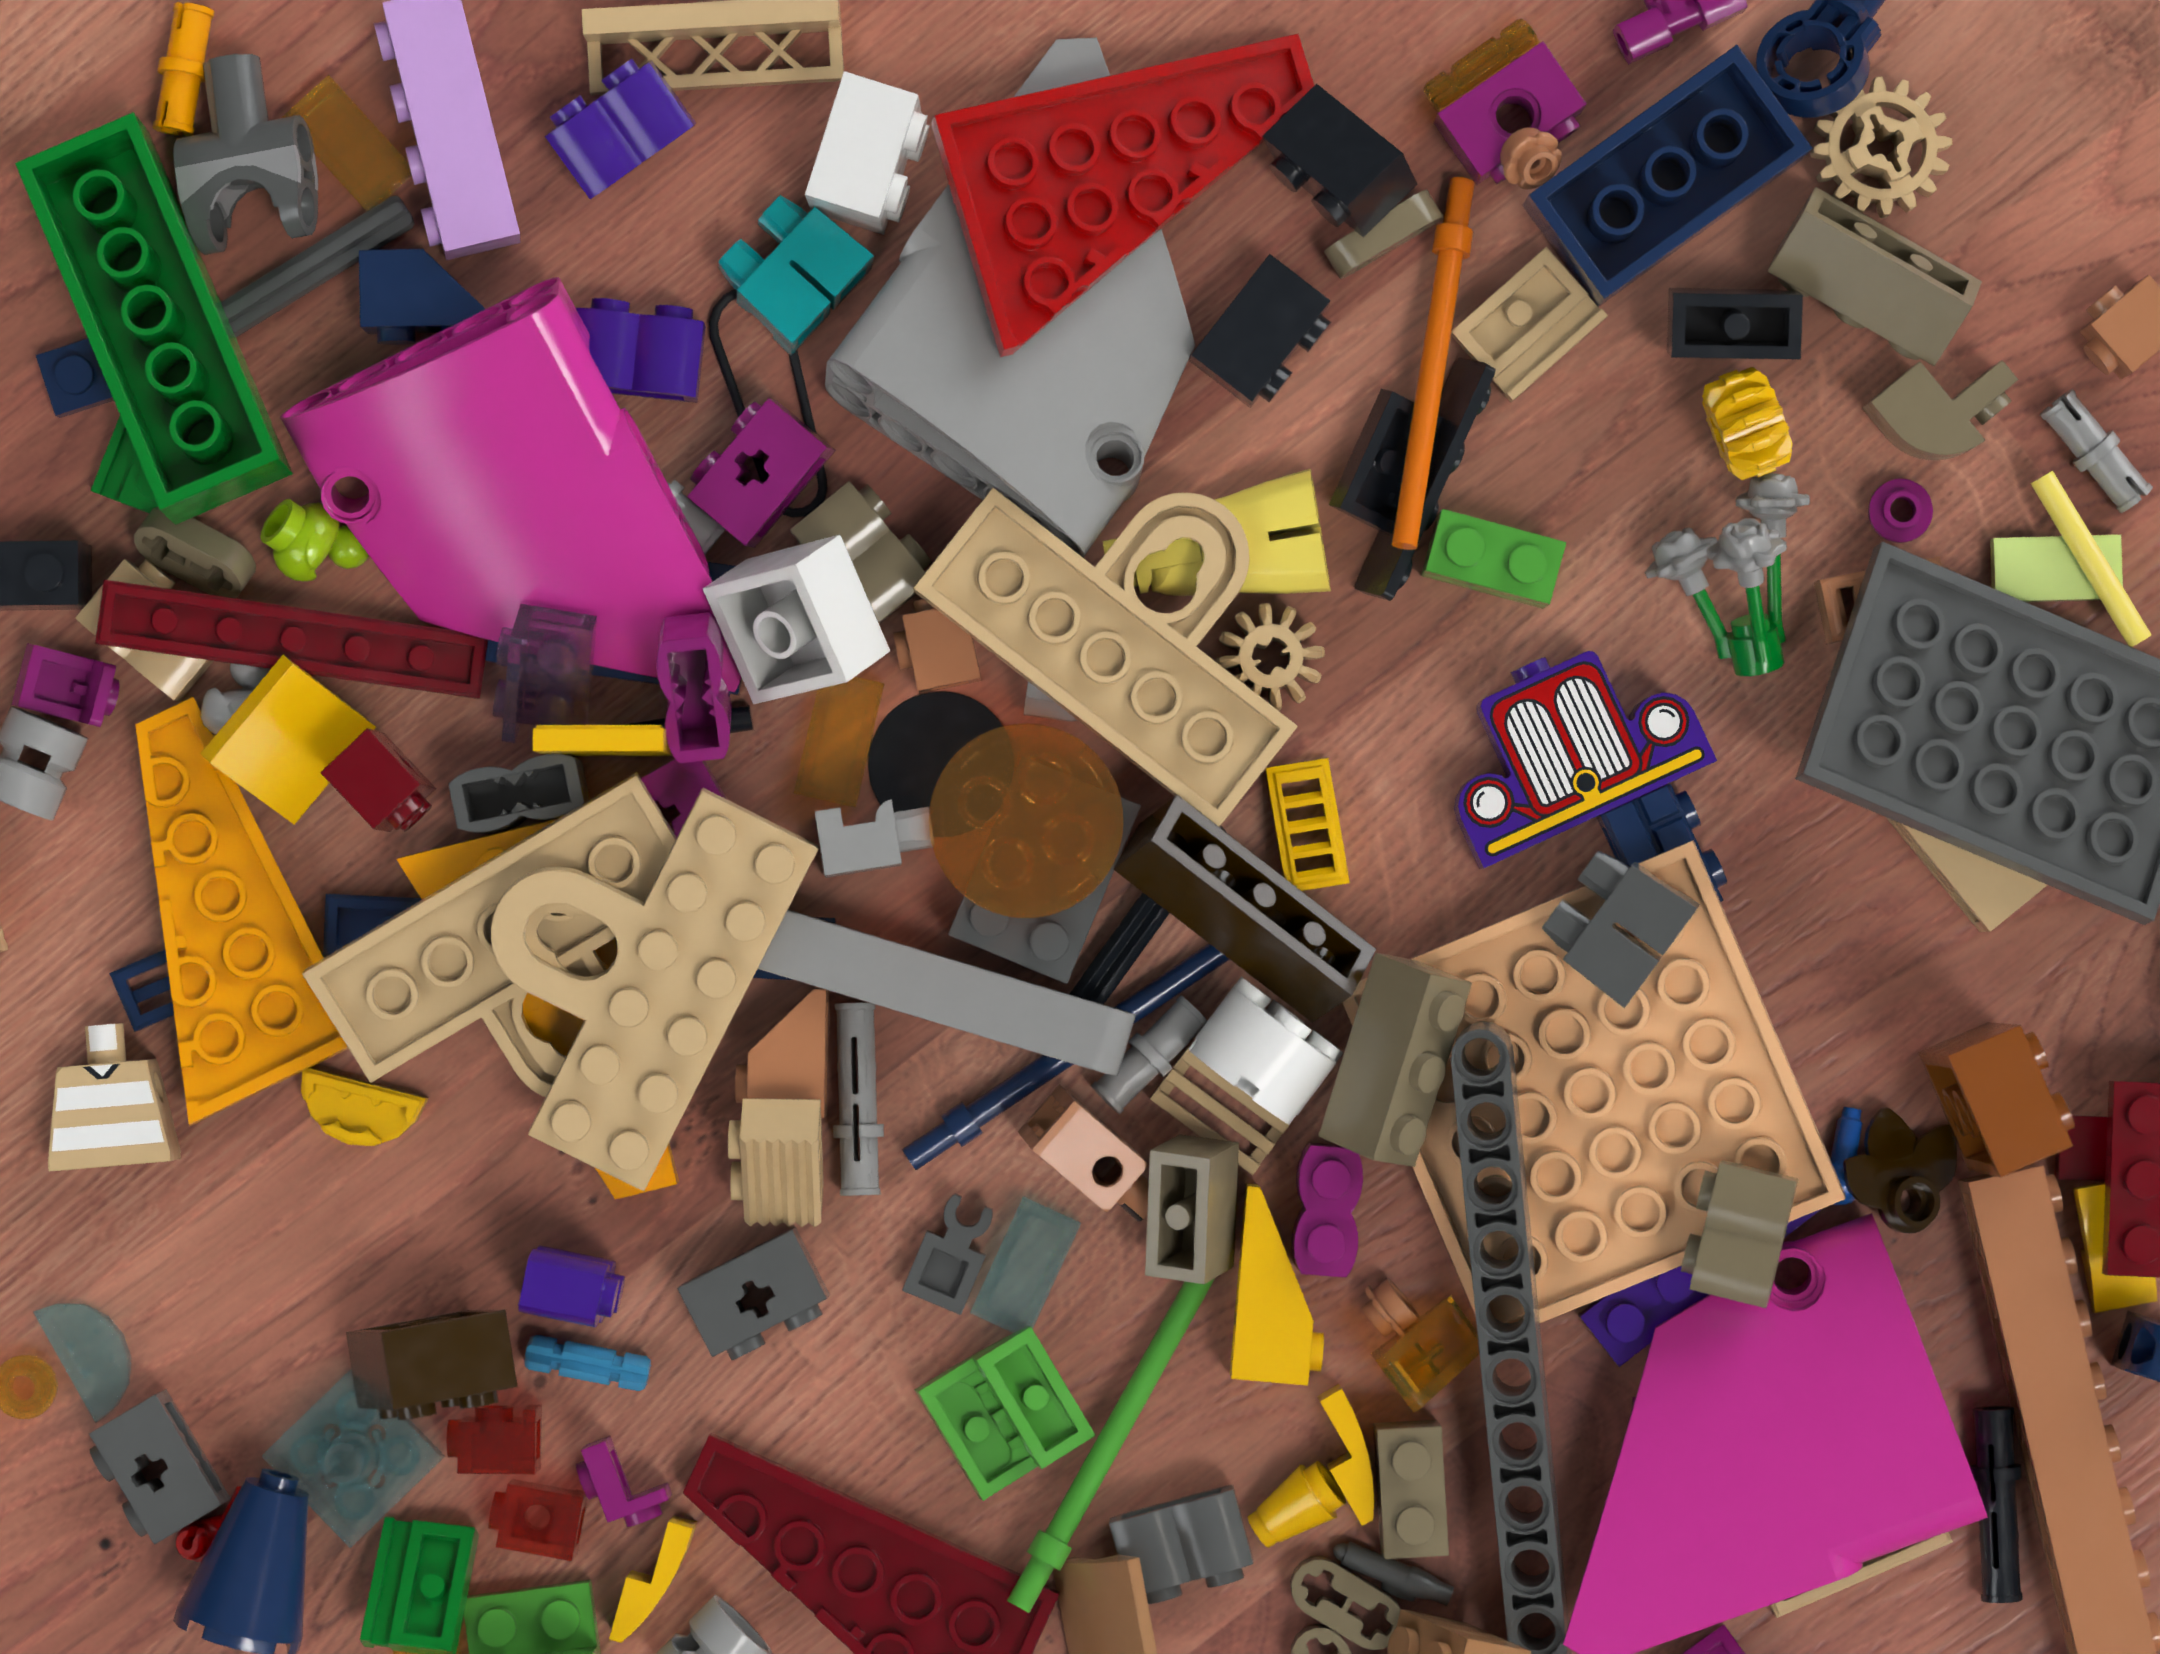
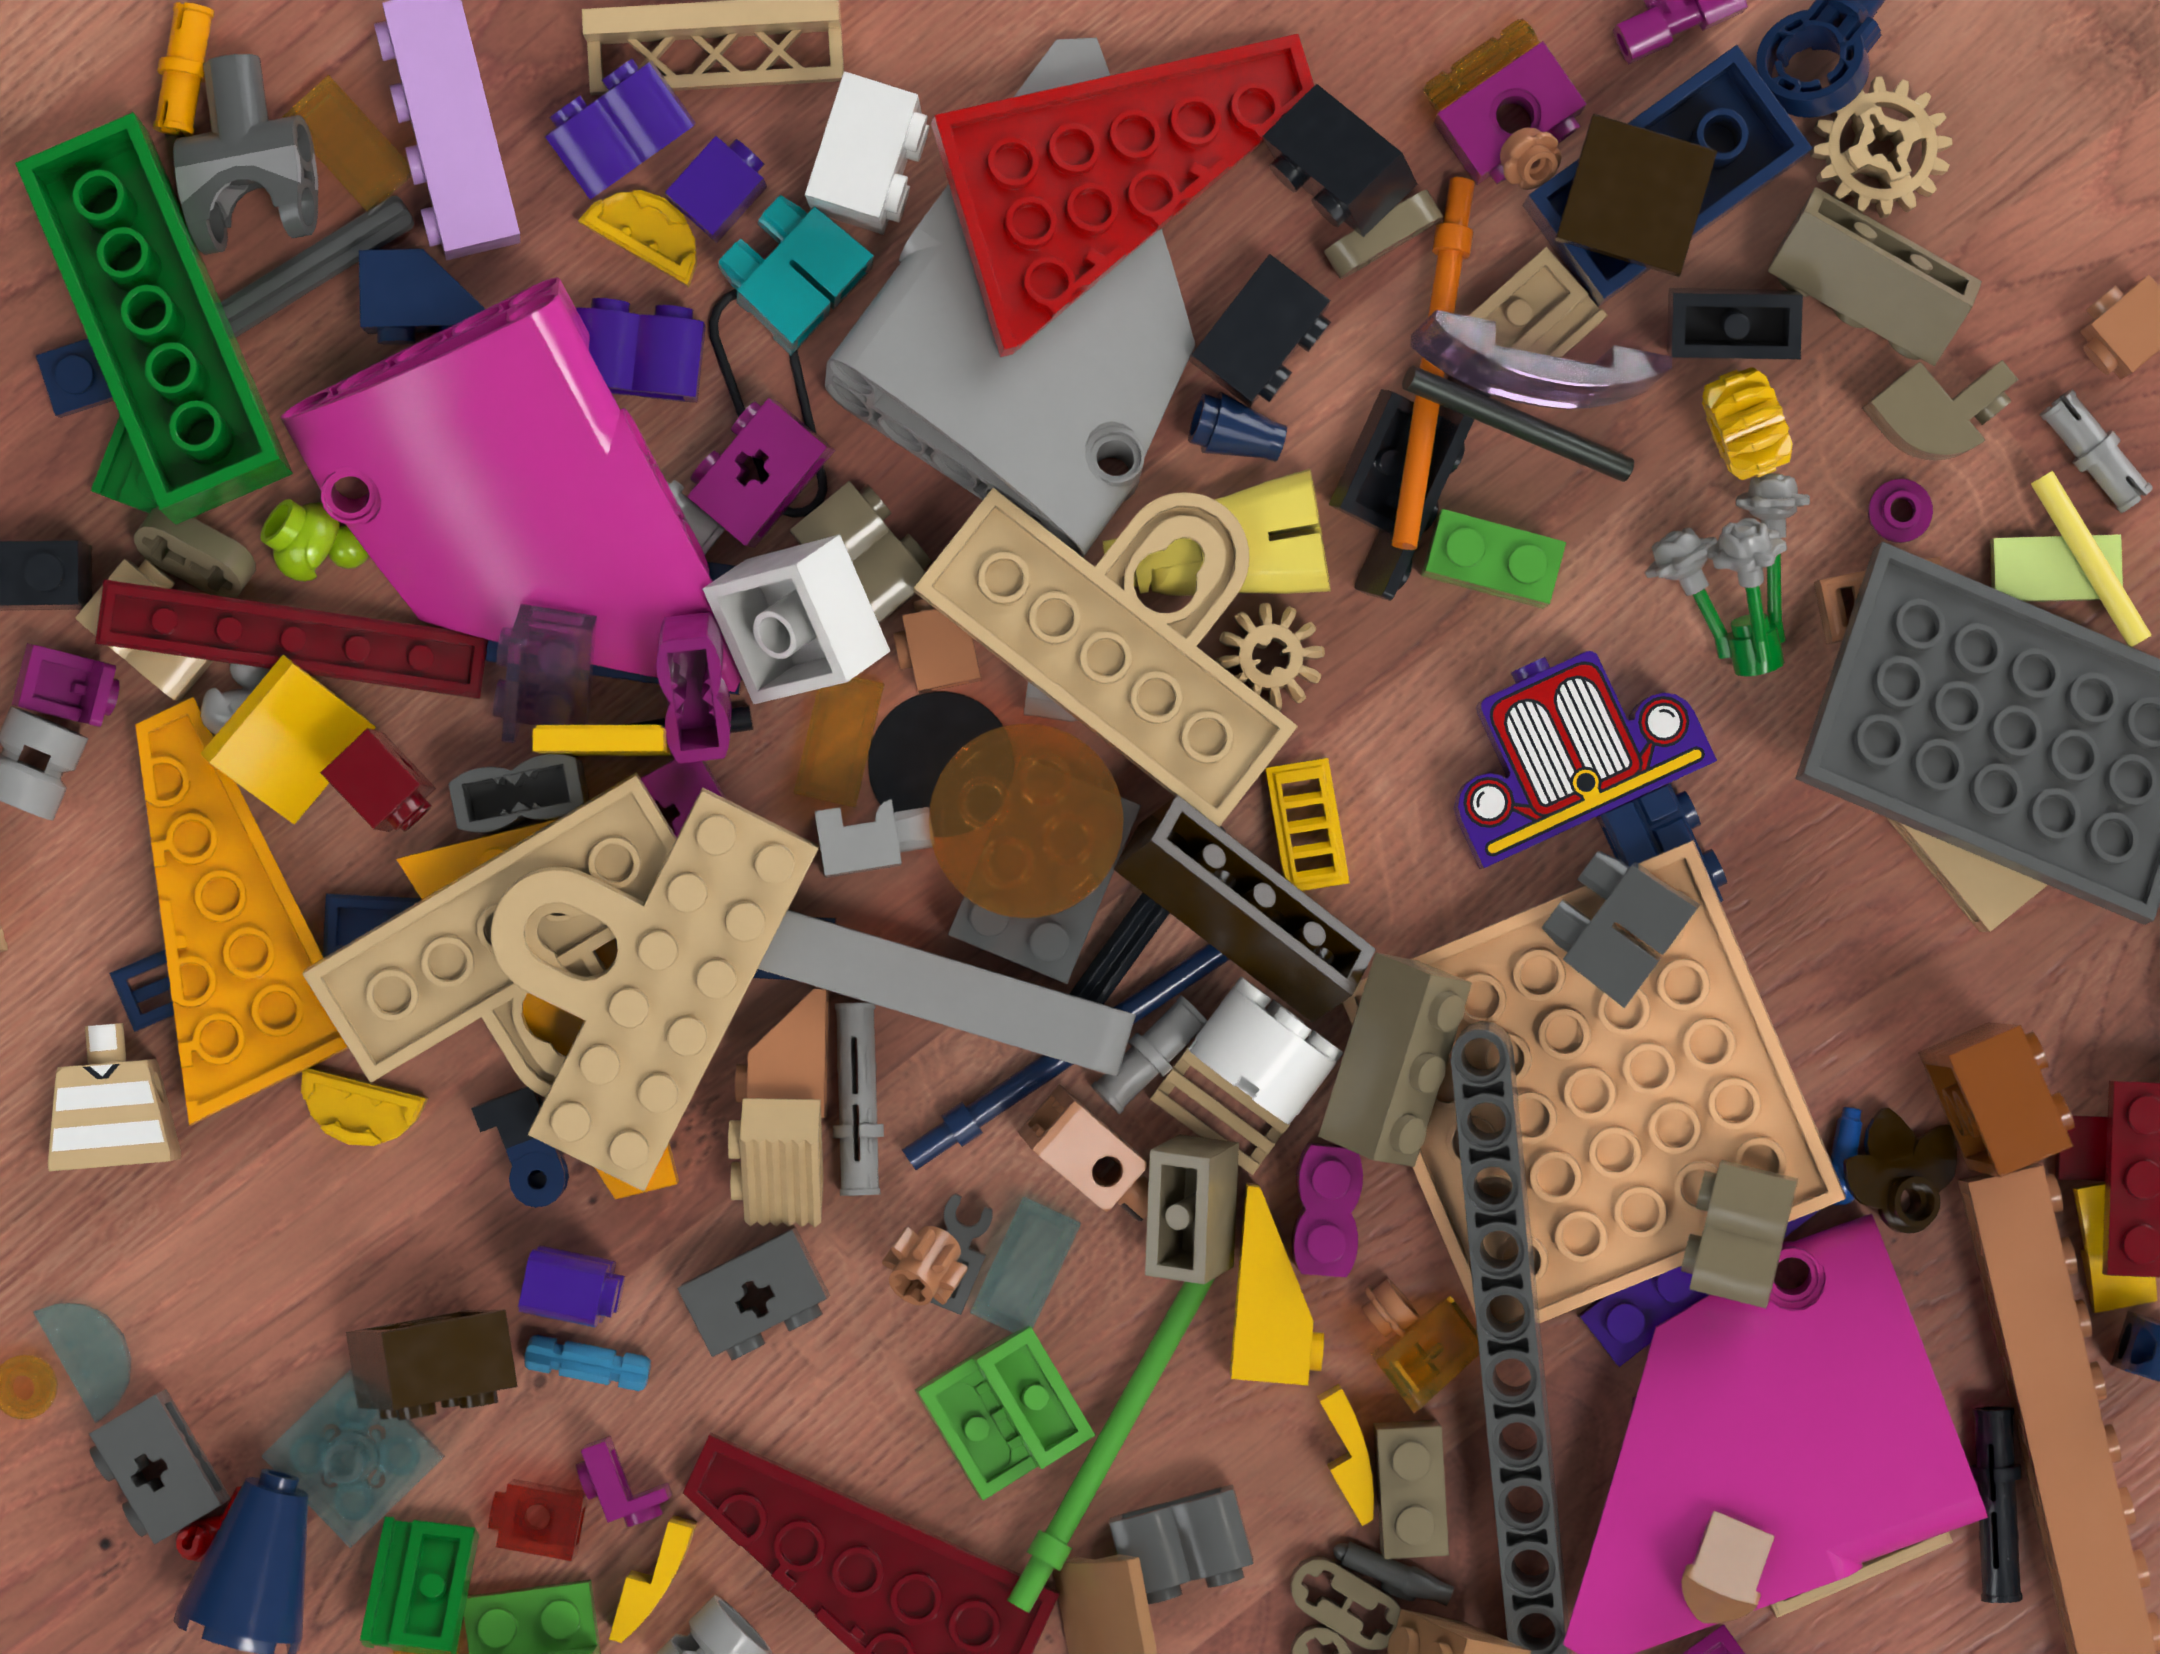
(497, 1441): clear red brick -> none
(537, 1170): none -> leg
(647, 229): none -> yellow tile
(718, 186): none -> dark purple brick
(924, 1265): none -> nougat gear
(1233, 429): none -> dark blue cone
(1297, 1504): yellow cone -> none
(1468, 352): none -> clear purple slope
(1518, 423): none -> pearl dark grey bar
(1636, 195): none -> dark brown tile
(1726, 1570): none -> tile

